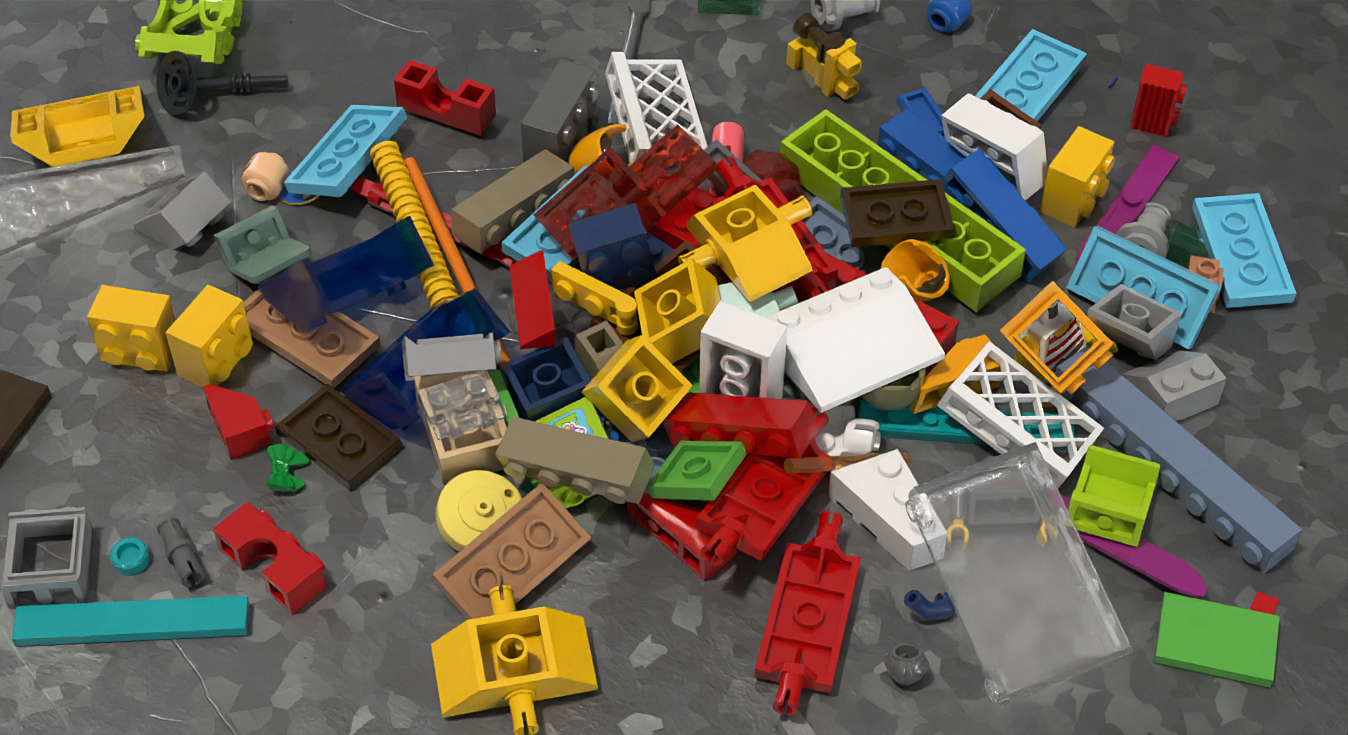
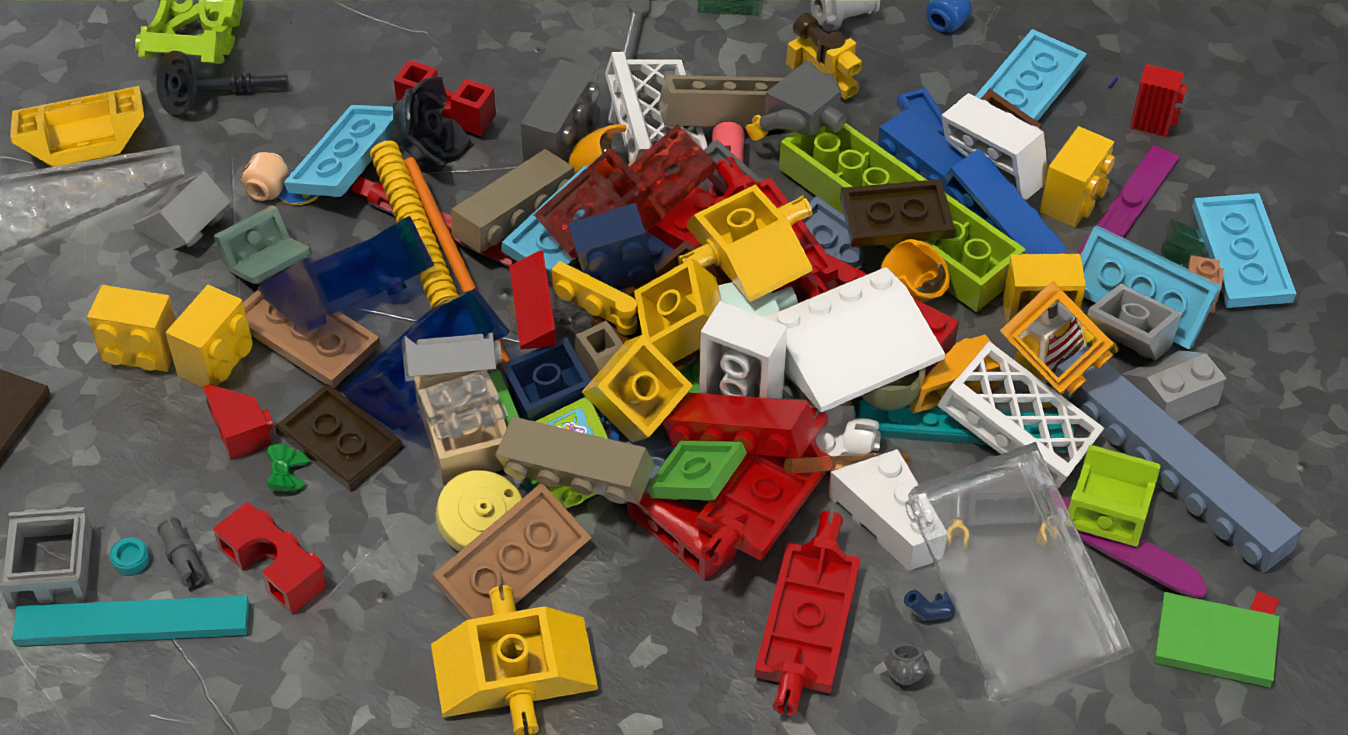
(423, 128): none -> black brick
(713, 99): none -> dark tan brick
(779, 168): clear red piece -> none
(800, 103): none -> dark grey torso
(1033, 272): none -> yellow brick
(1149, 229): light grey piece -> none

